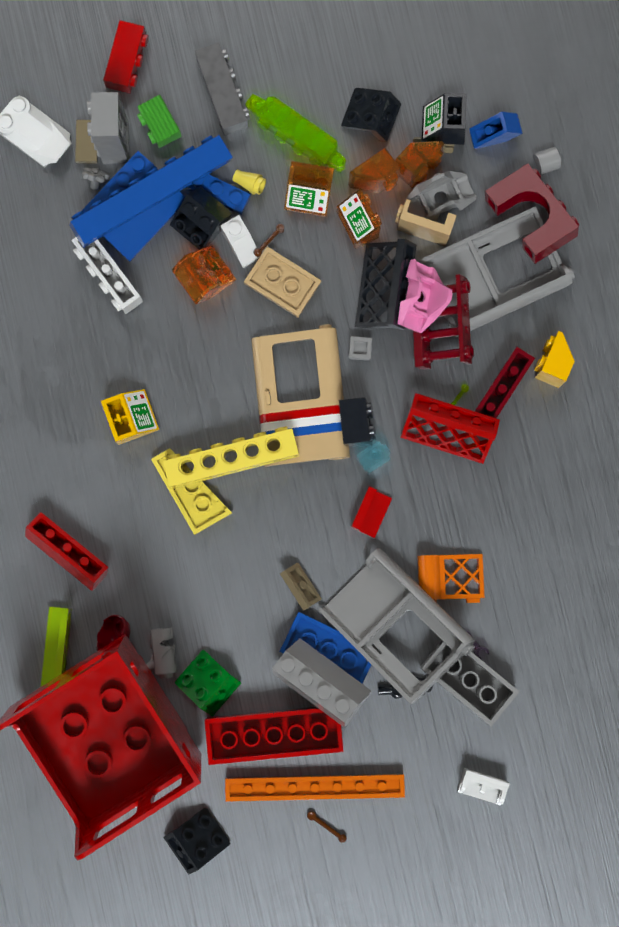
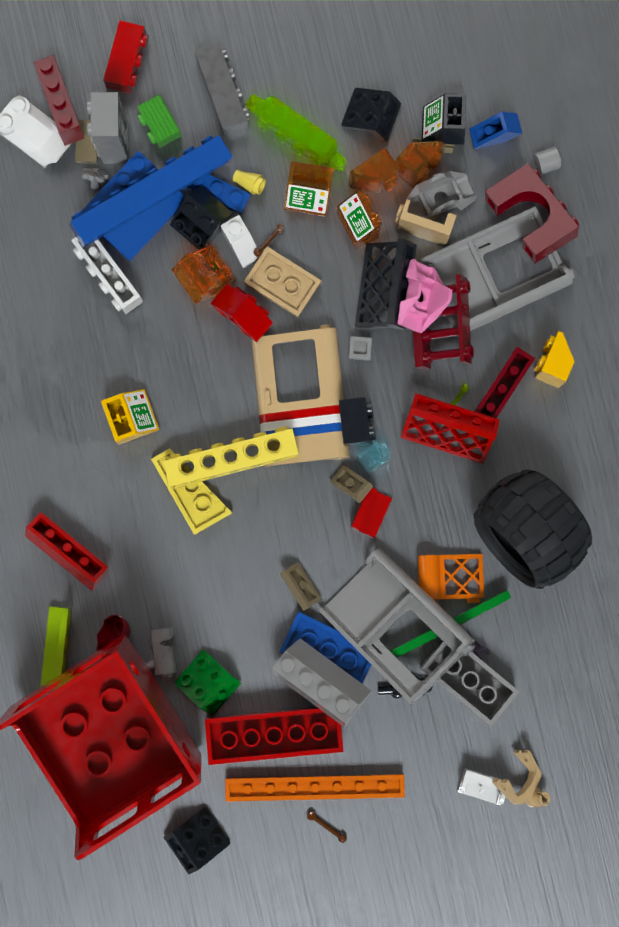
(58, 100): none -> dark red brick
(242, 311): none -> red brick
(351, 483): none -> dark tan plate
(460, 619): none -> green tile
(530, 791): none -> tan piece
(533, 528): none -> black tyre

